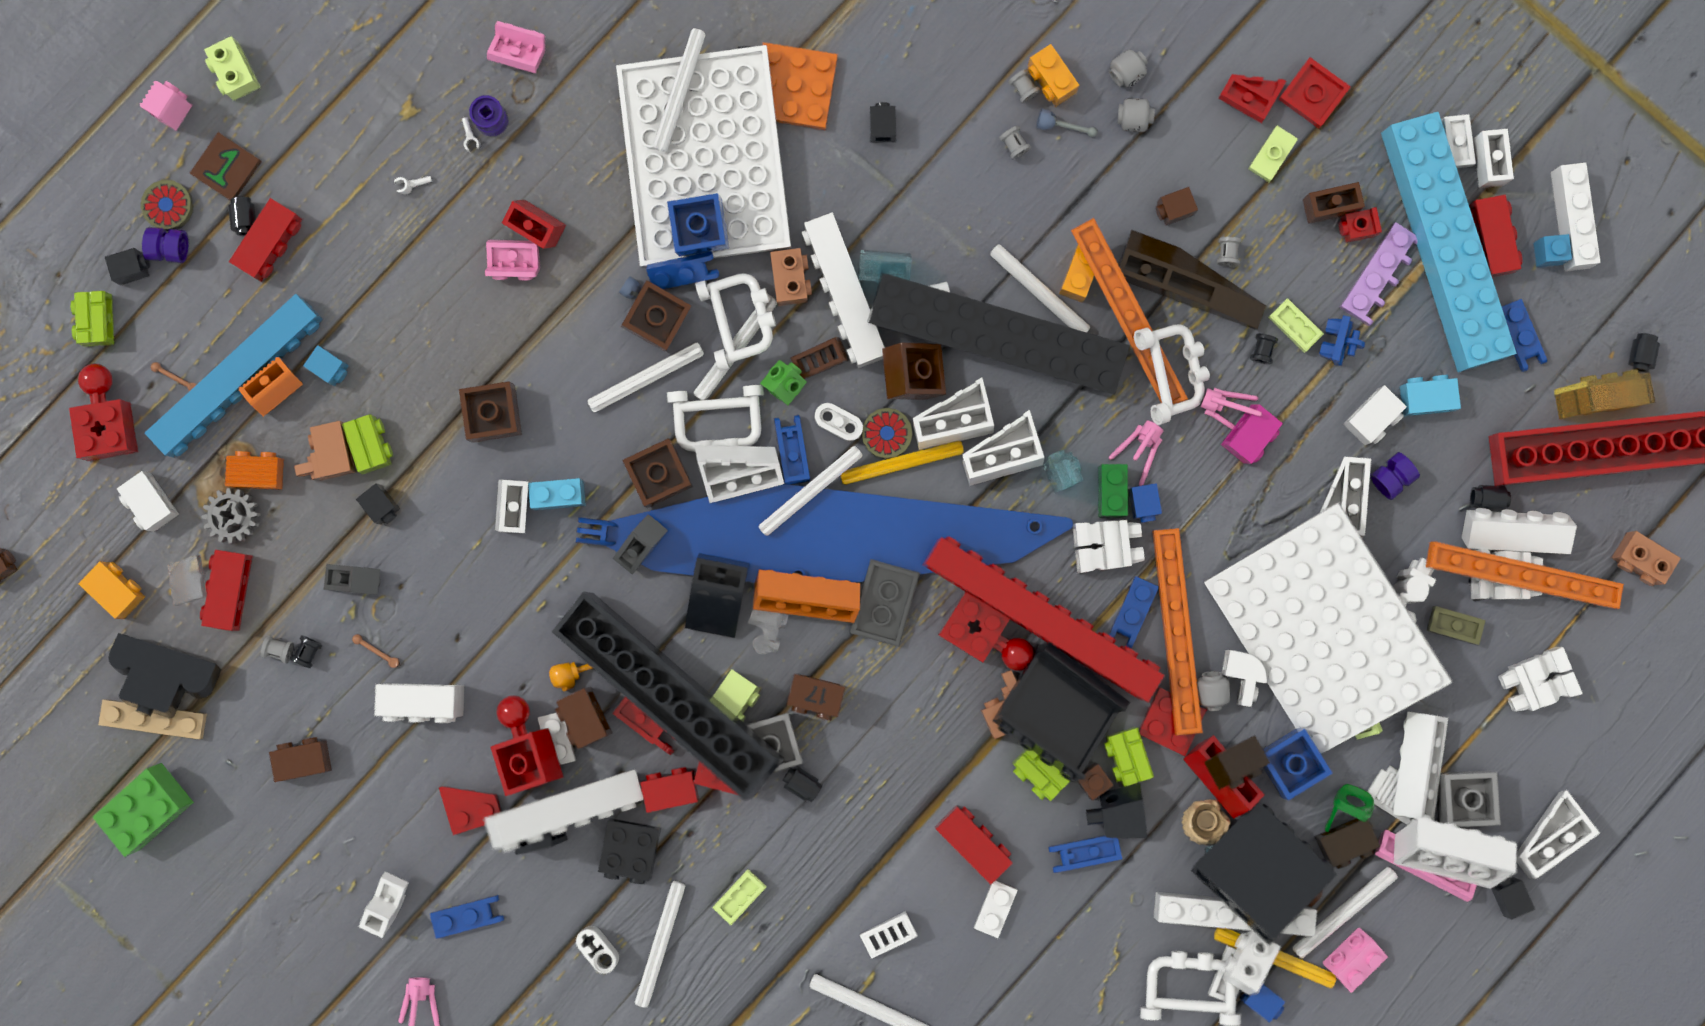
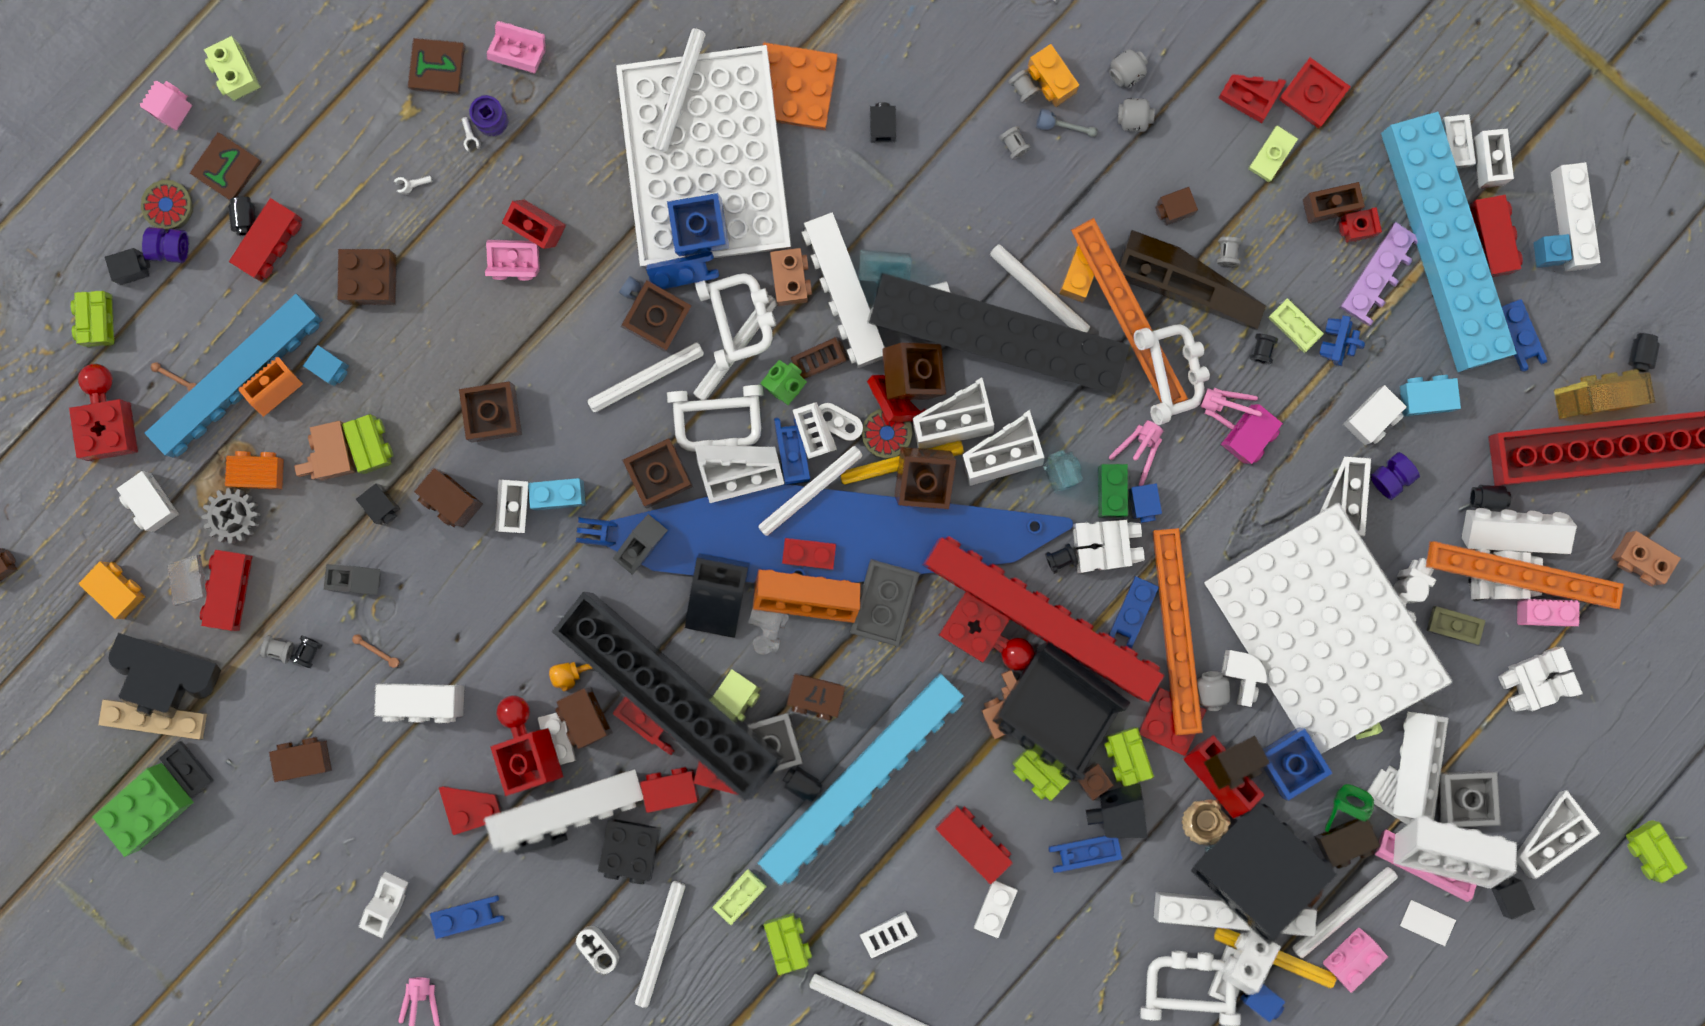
(186, 769): none -> black plate
(366, 277): none -> reddish brown brick
(436, 66): none -> reddish brown tile
(448, 497): none -> reddish brown brick
(786, 943): none -> lime brick
(809, 553): none -> red plate
(821, 427): none -> white slope
(859, 779): none -> medium azure brick
(894, 409): none -> red wing
(925, 478): none -> reddish brown brick
(1061, 558): none -> black bush
(1428, 923): none -> white sticker
(1548, 612): none -> bright pink brick
(1655, 851): none -> lime brick

